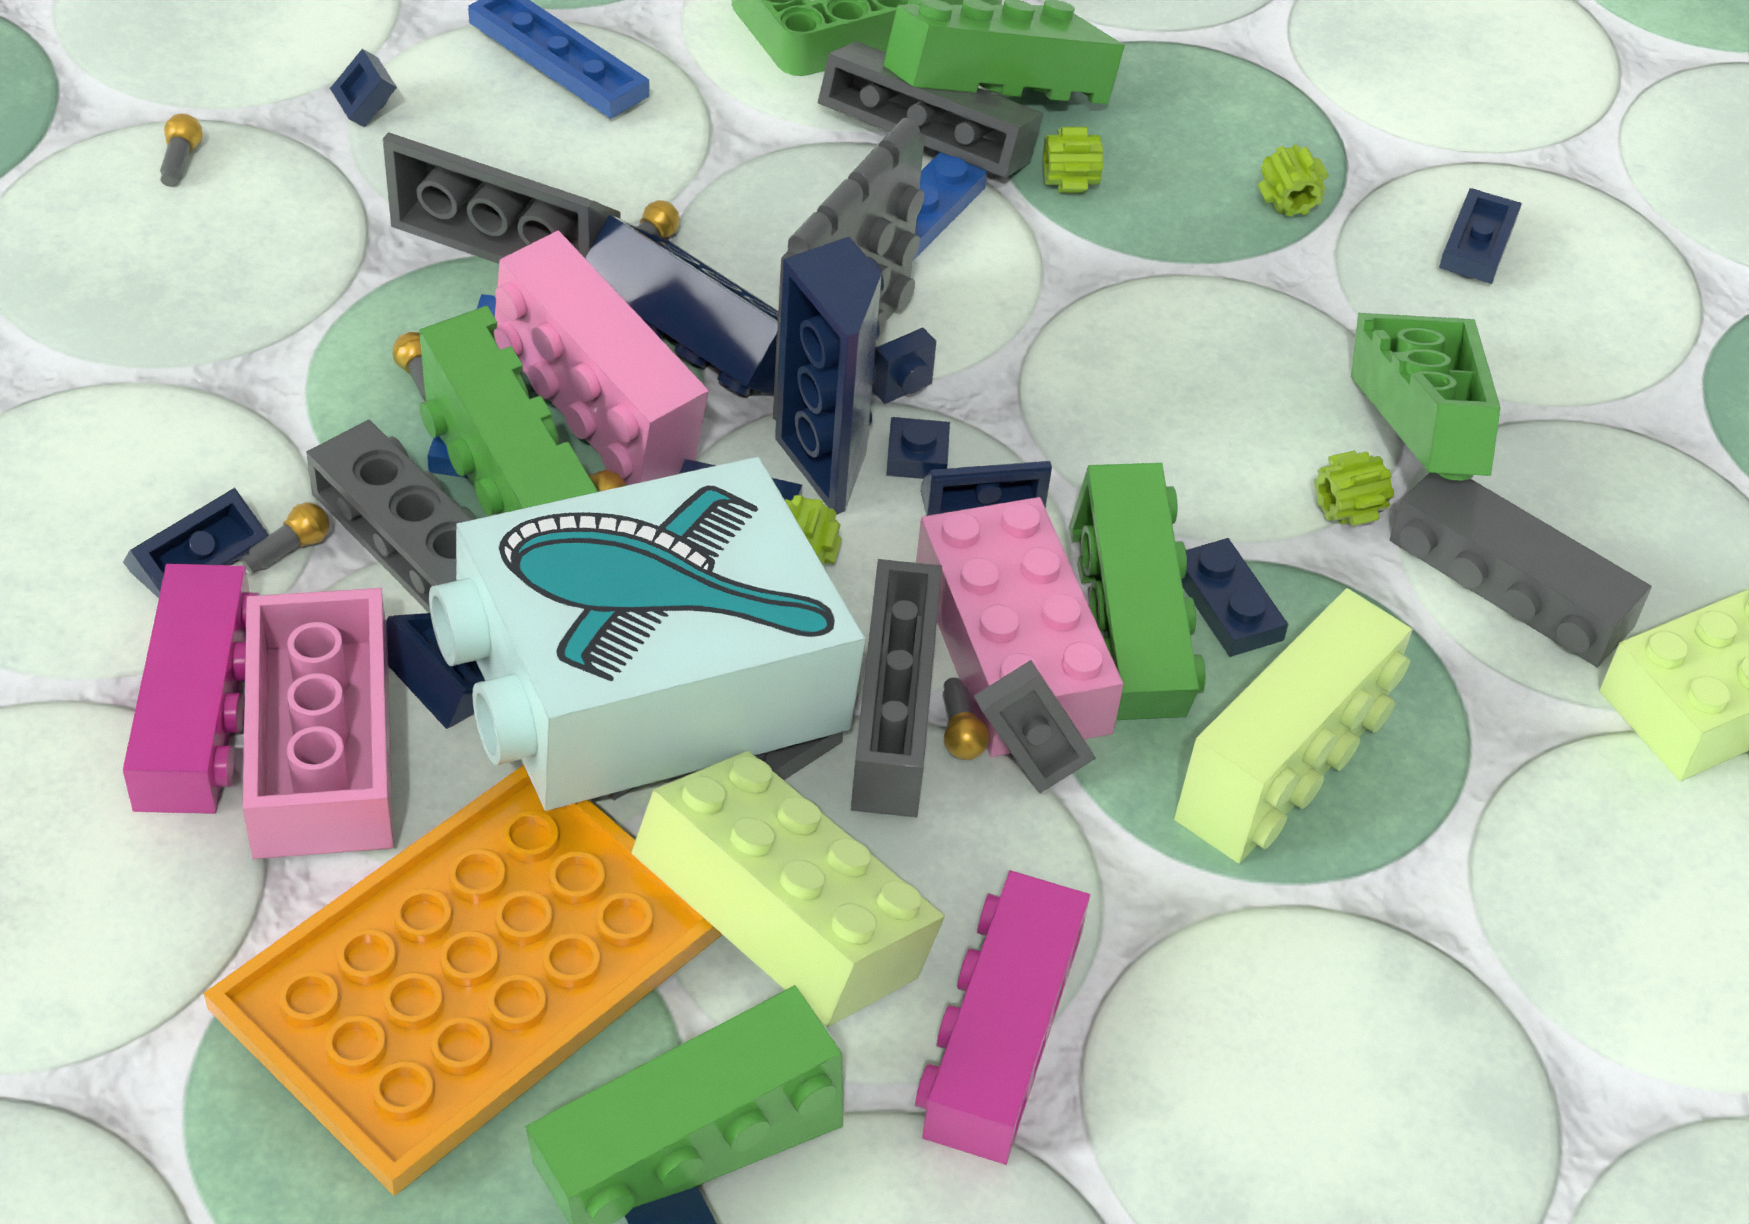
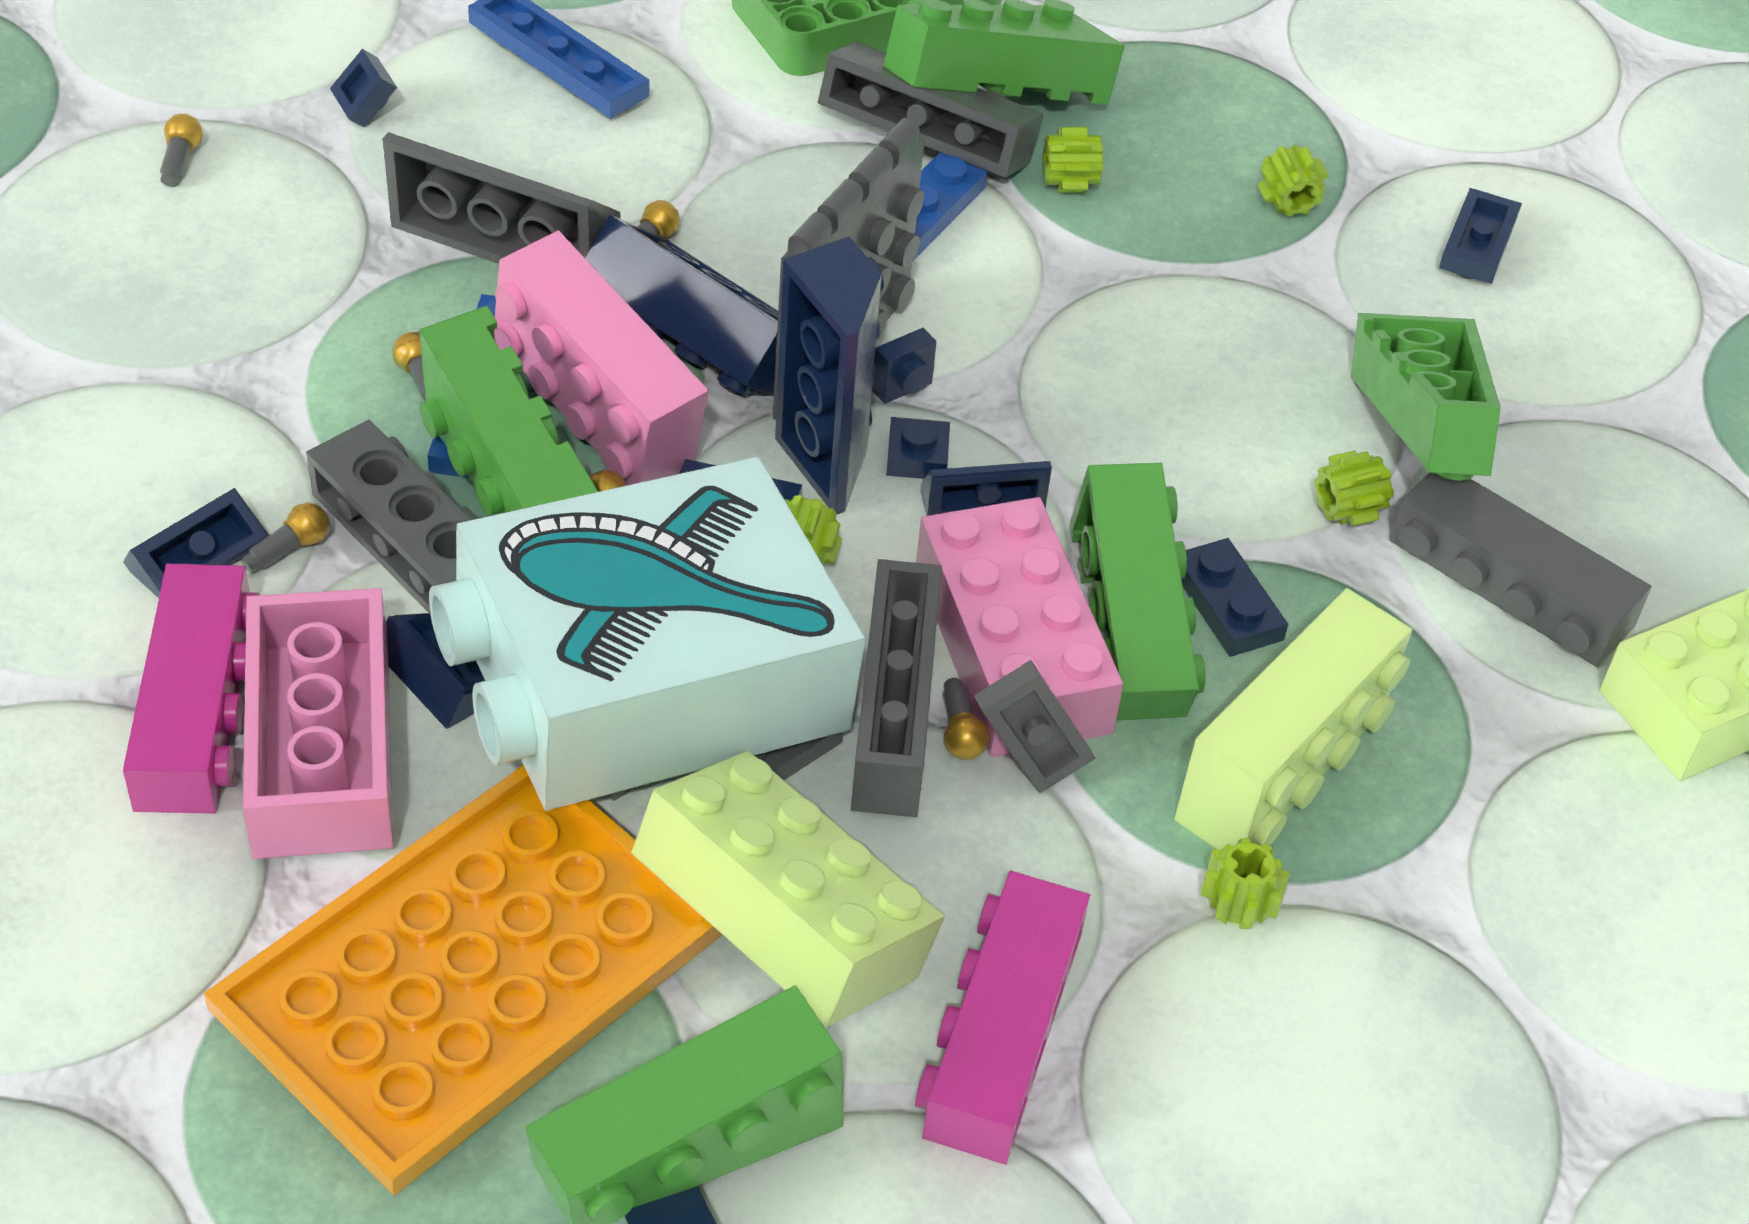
(1245, 883): none -> lime gear

